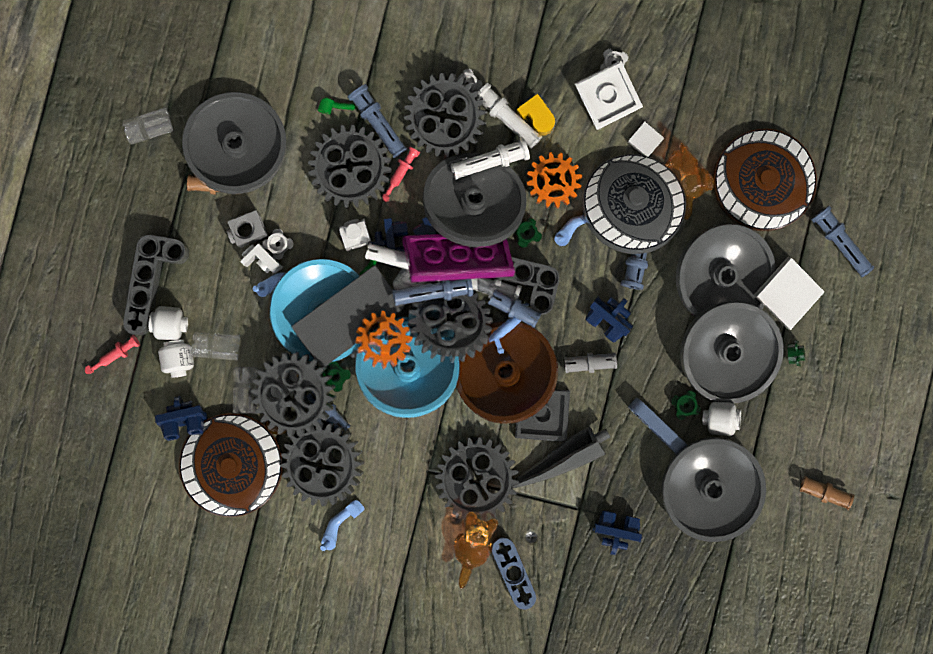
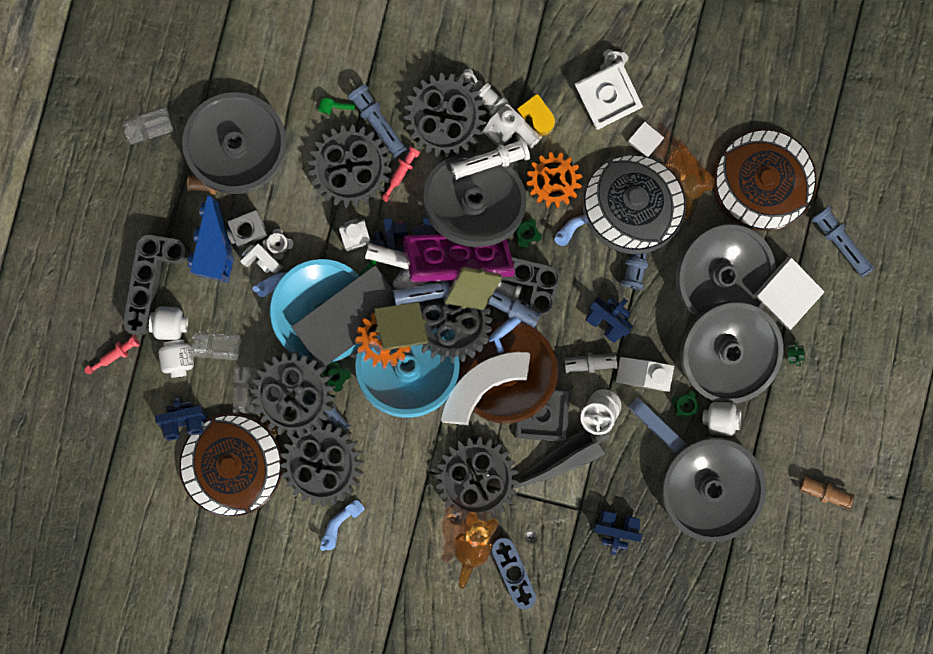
(213, 250): none -> blue slope
(400, 326): none -> olive piece
(473, 288): none -> olive piece
(479, 380): none -> white tile
(503, 125): none -> white bracket
(601, 412): none -> white wheel
(645, 374): none -> white slope

